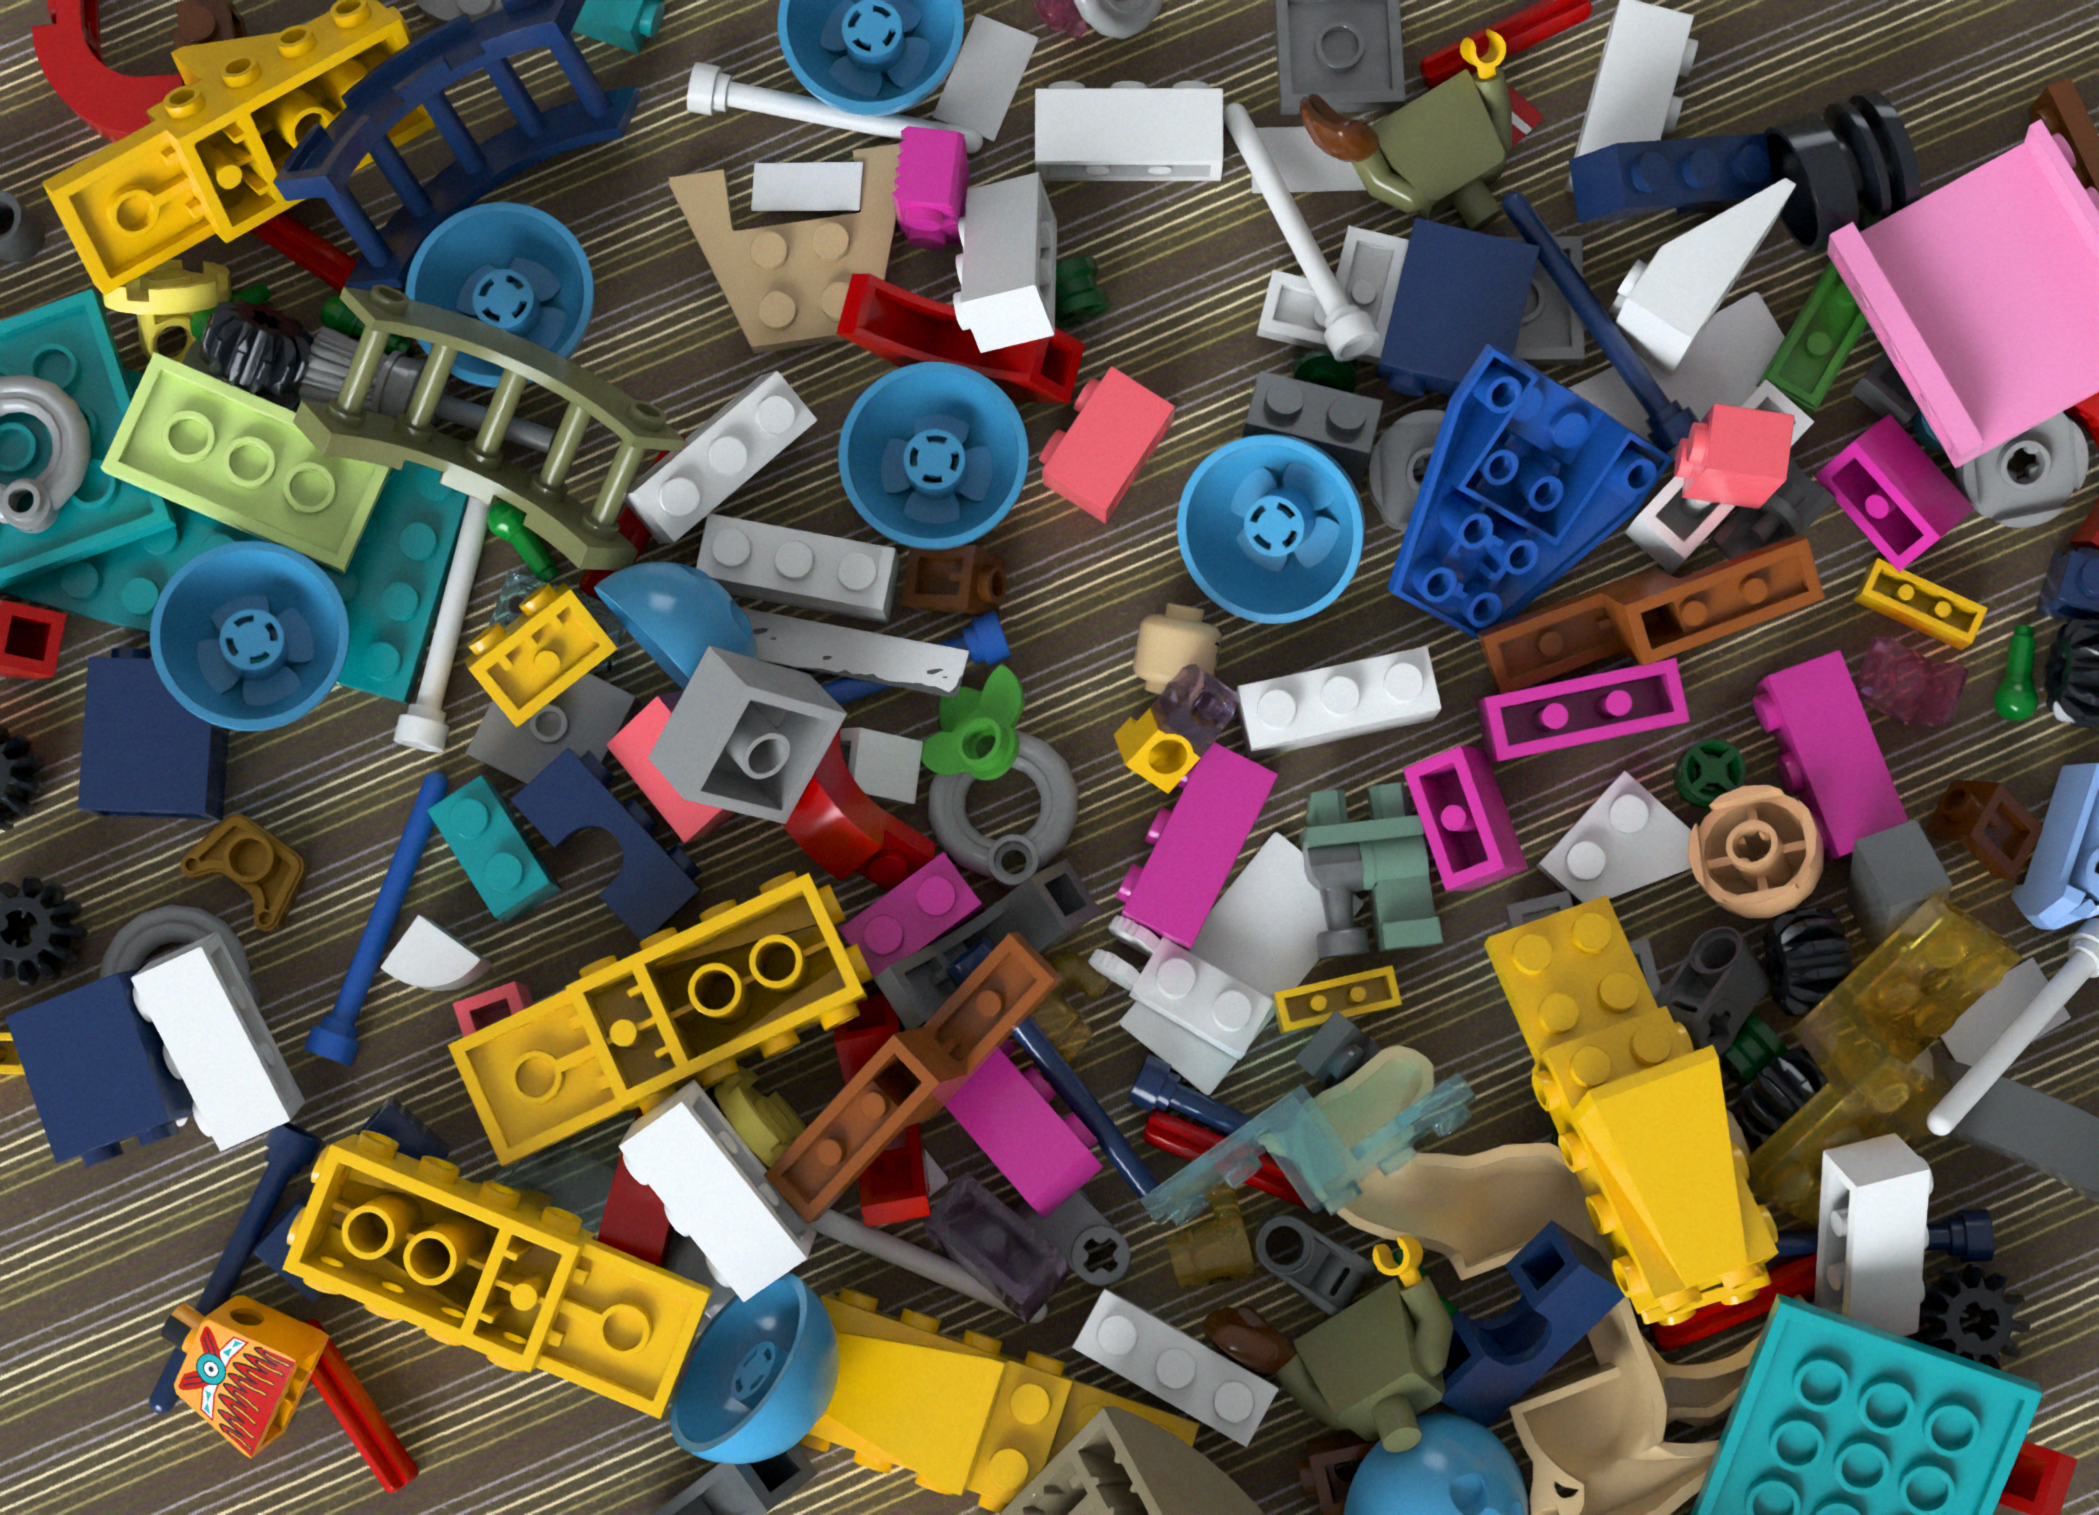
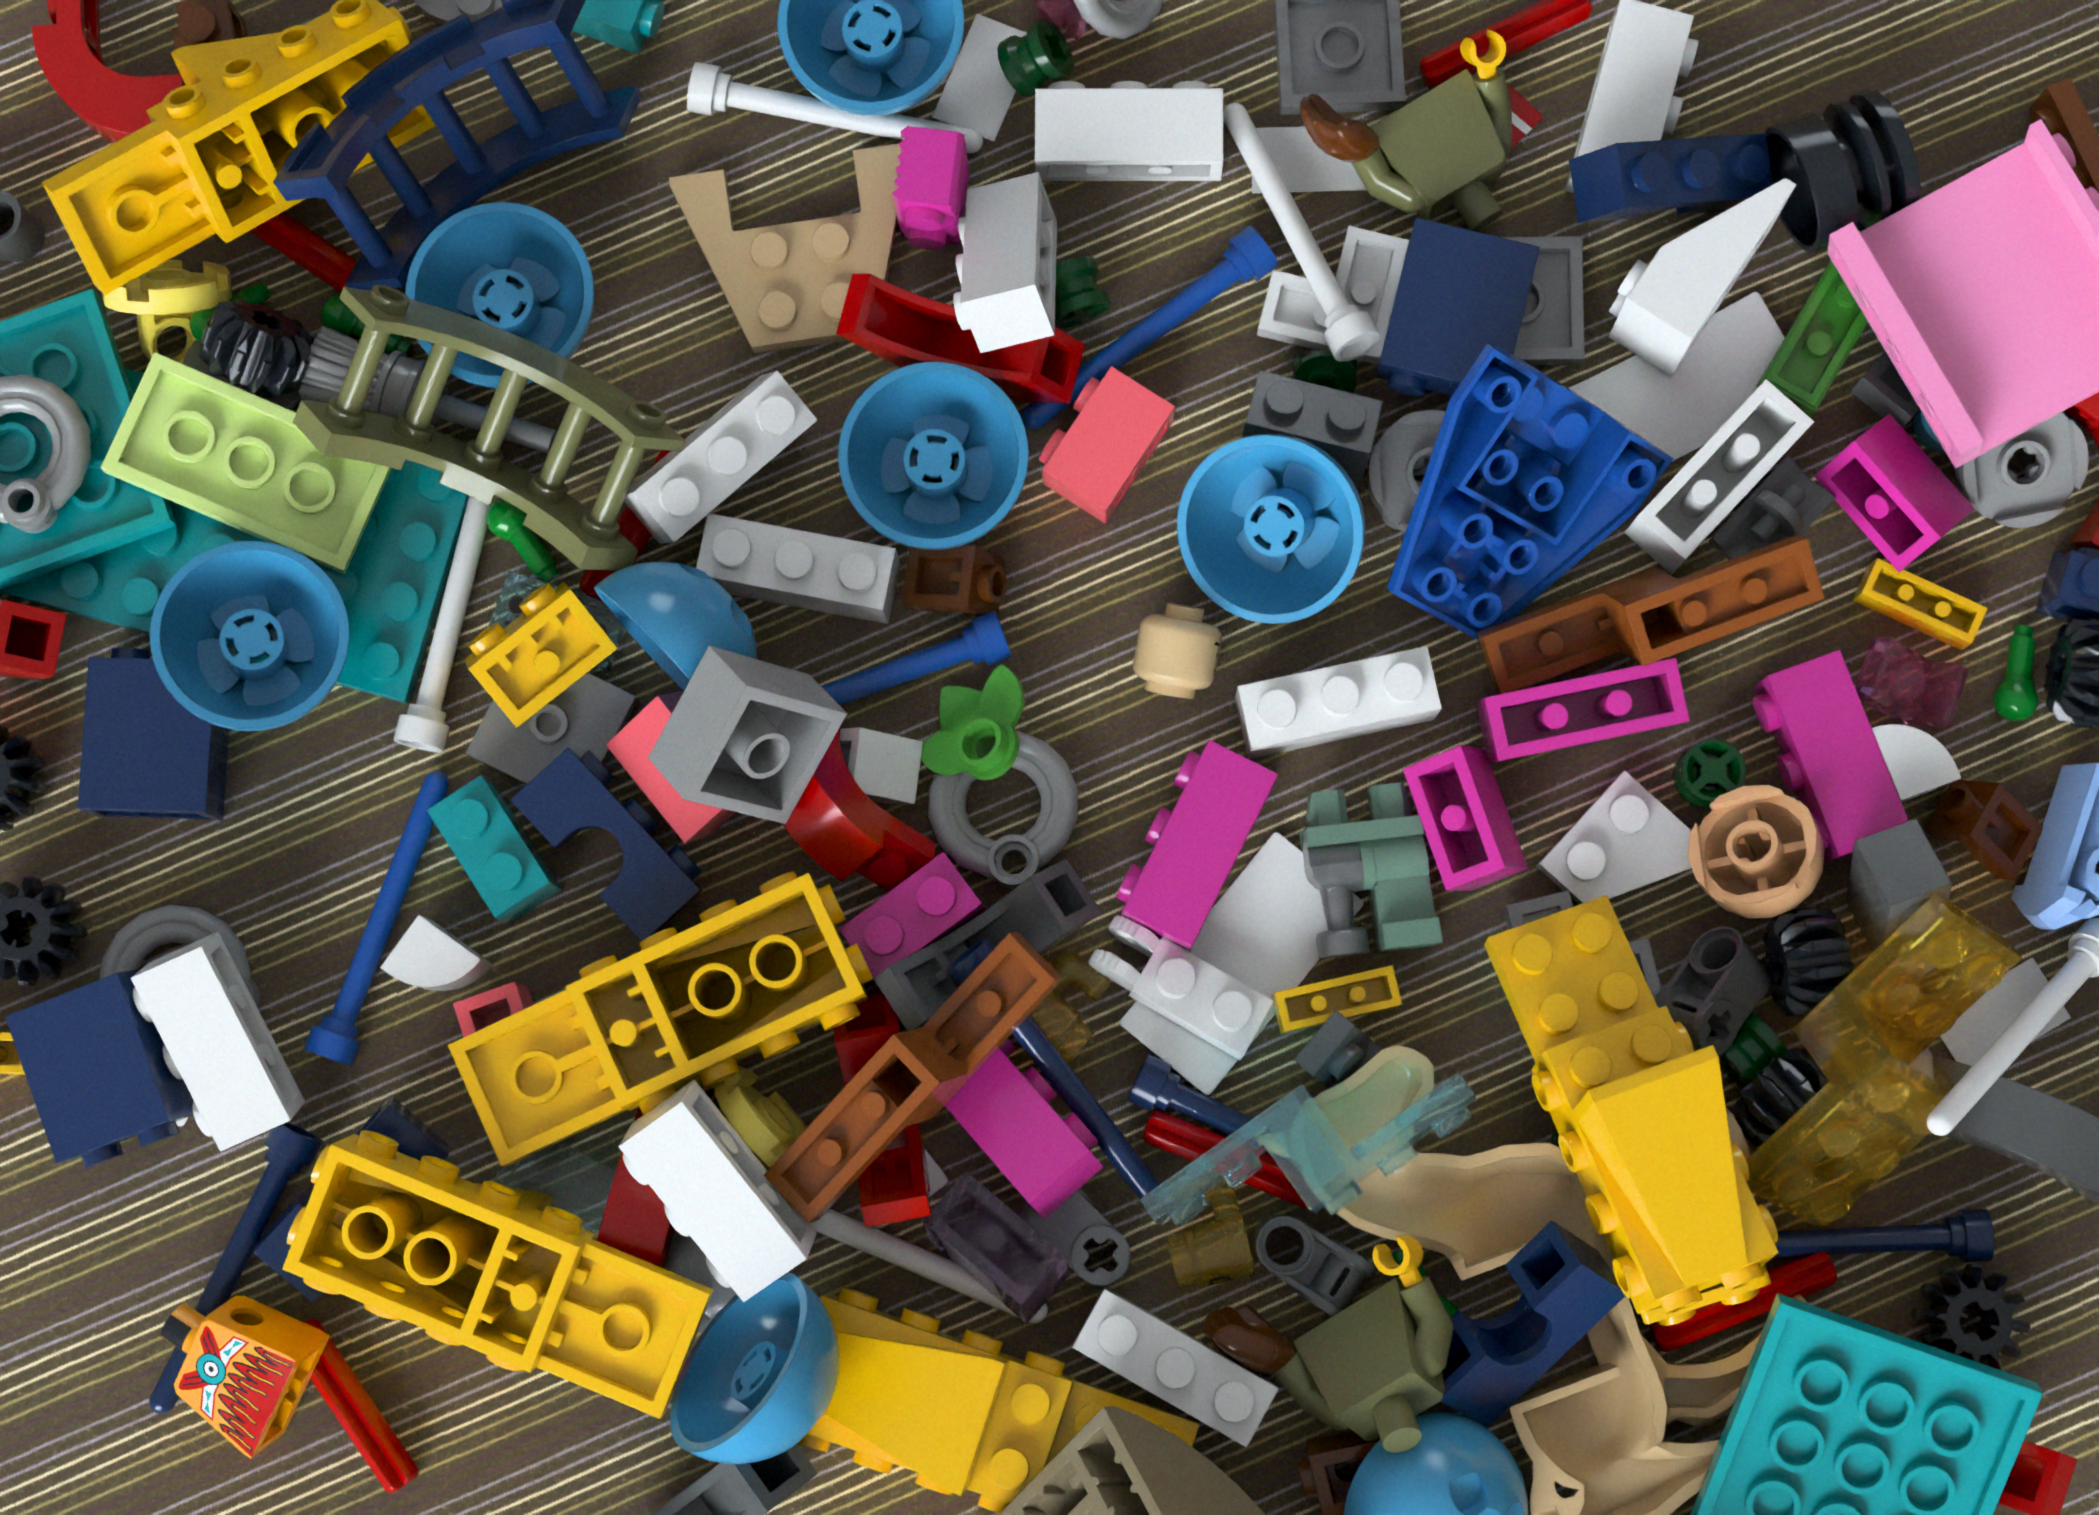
(256, 862): pearl gold piece -> none
(807, 186): white sticker -> none
(857, 653): white sticker -> none
(1035, 57): none -> dark green wheel
(1177, 727): leg -> none
(1245, 259): none -> blue piece
(1666, 418): dark blue piece -> none
(1735, 456): coral brick -> none
(1873, 1233): white brick -> none
(1915, 760): none -> white brick

